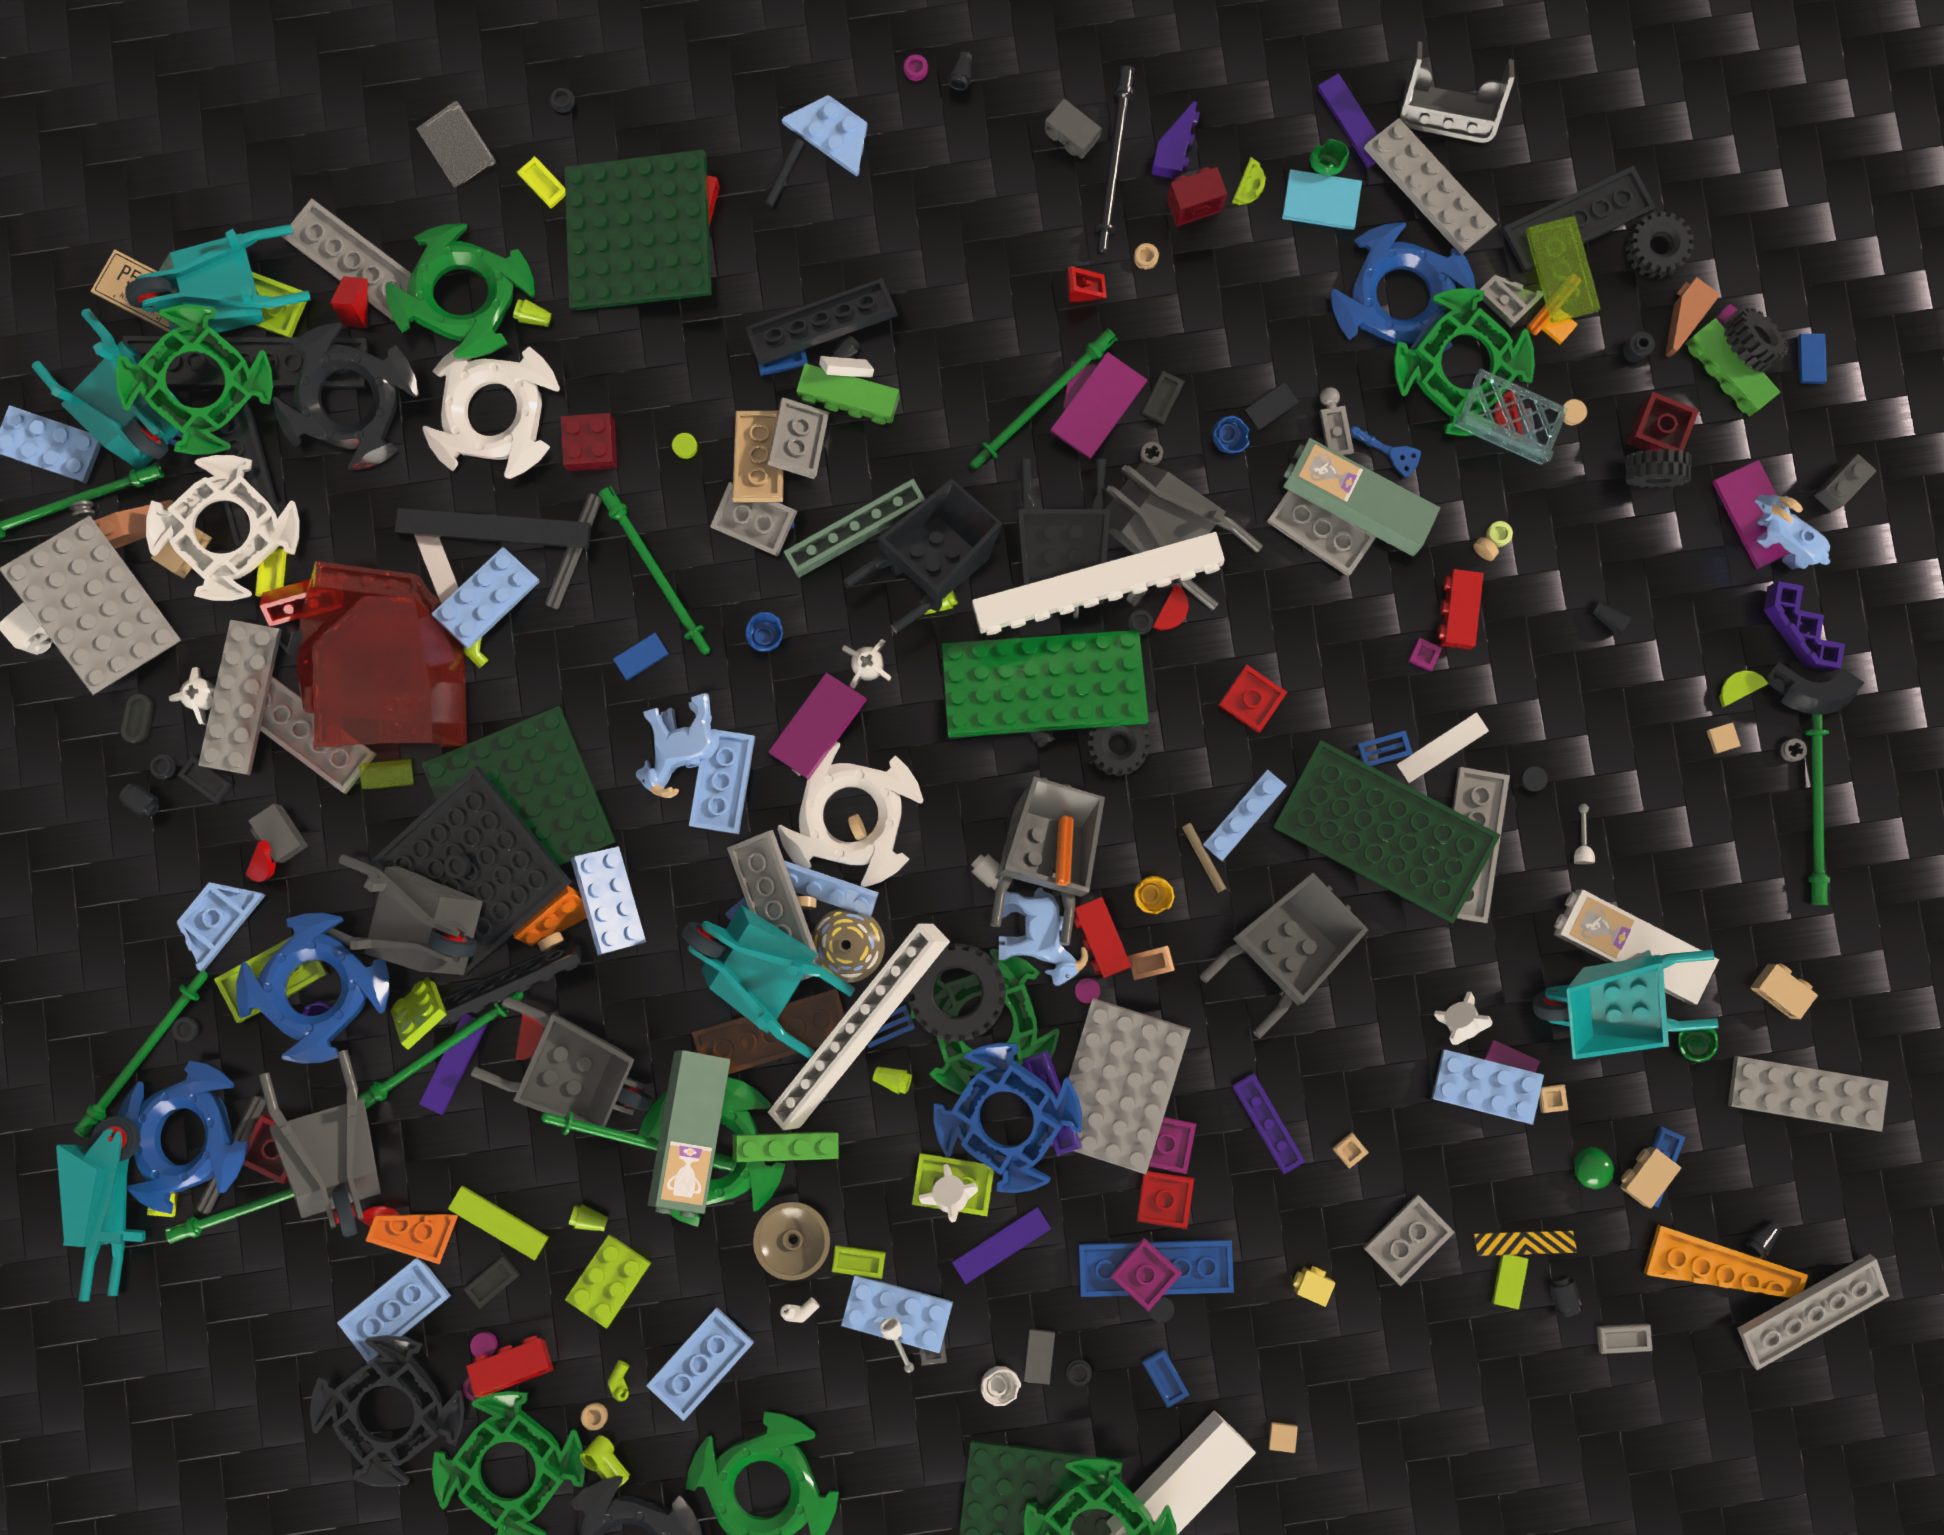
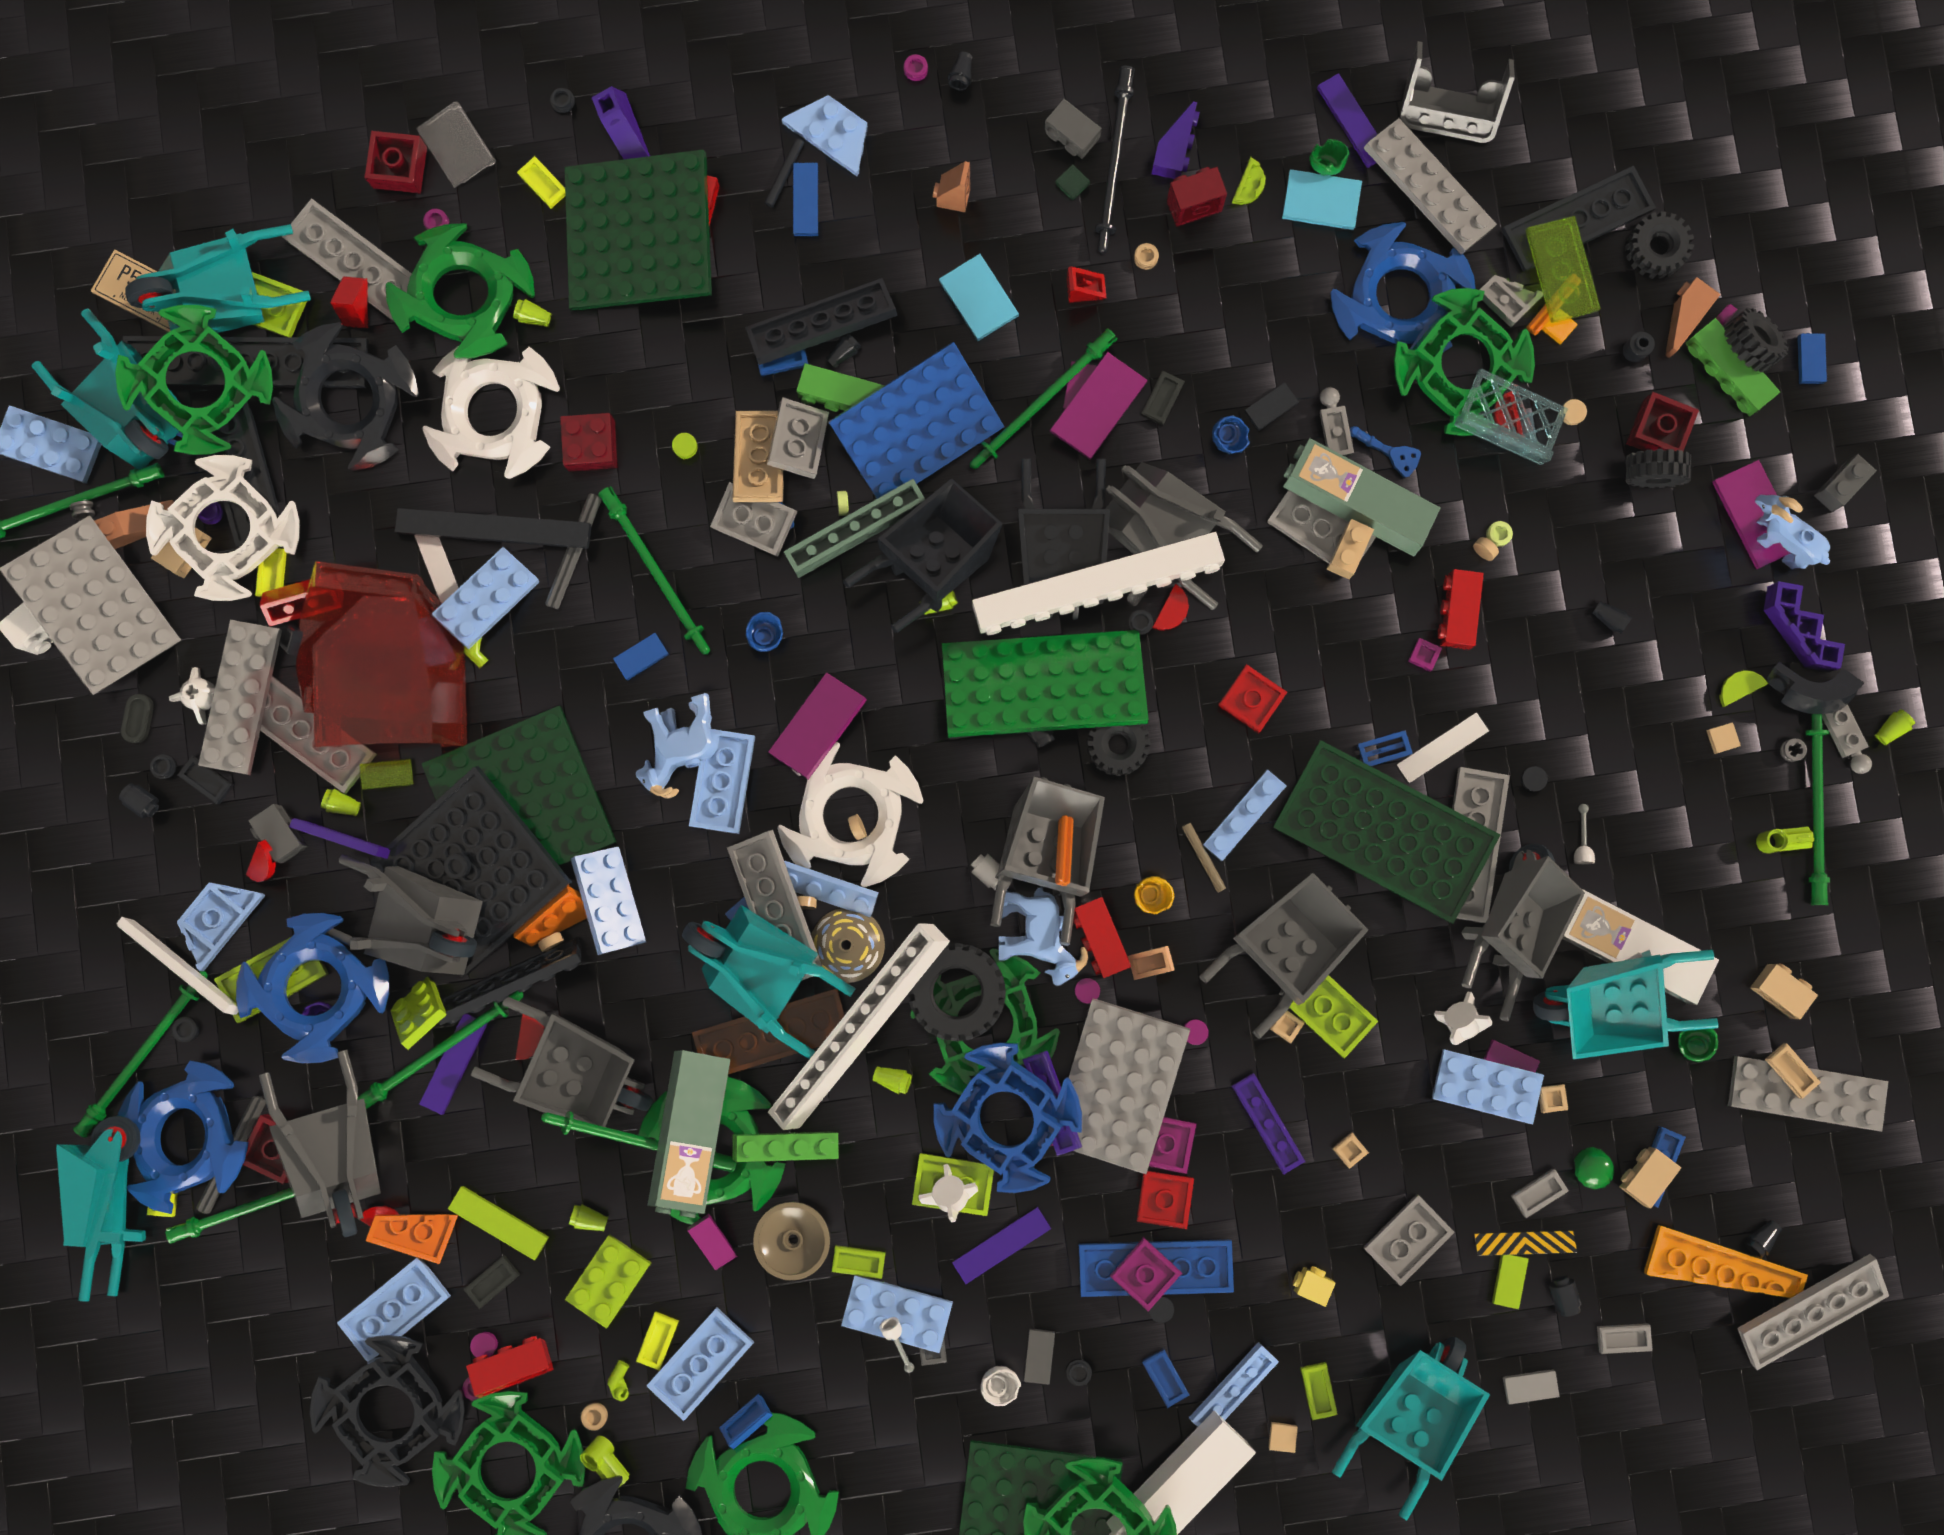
(178, 966): none -> white tile
(211, 514): none -> dark purple plate
(339, 803): none -> lime cone
(340, 838): none -> dark purple tile
(395, 162): none -> dark red brick
(435, 218): none -> magenta tile
(620, 122): none -> dark purple slope
(657, 1341): none -> neon yellow tile
(712, 1242): none -> magenta tile
(745, 1421): none -> blue tile
(797, 1313): white arm -> none
(805, 199): none -> blue tile
(842, 502): none -> yellowish green tile
(846, 367): white tile -> none
(867, 663): white piece -> none
(907, 1017): blue tile -> none
(917, 422): none -> blue plate
(954, 188): none -> nougat slope
(978, 297): none -> medium azure tile
(1072, 182): none -> clear green tile
(1147, 447): flat silver bush -> none
(1198, 1032): none -> magenta tile
(1236, 1385): none -> light blue plate
(1287, 1026): none -> tan tile
(1318, 1391): none -> lime tile
(1335, 1016): none -> lime plate
(1350, 549): none -> tan brick
(1422, 1414): none -> teal piece
(1525, 920): none -> dark grey piece
(1531, 1386): none -> light grey tile
(1539, 1193): none -> light grey tile
(1785, 839): none -> lime piece
(1792, 1070): none -> tan tile
(1848, 738): none -> light grey plate
(1895, 726): none -> lime cone

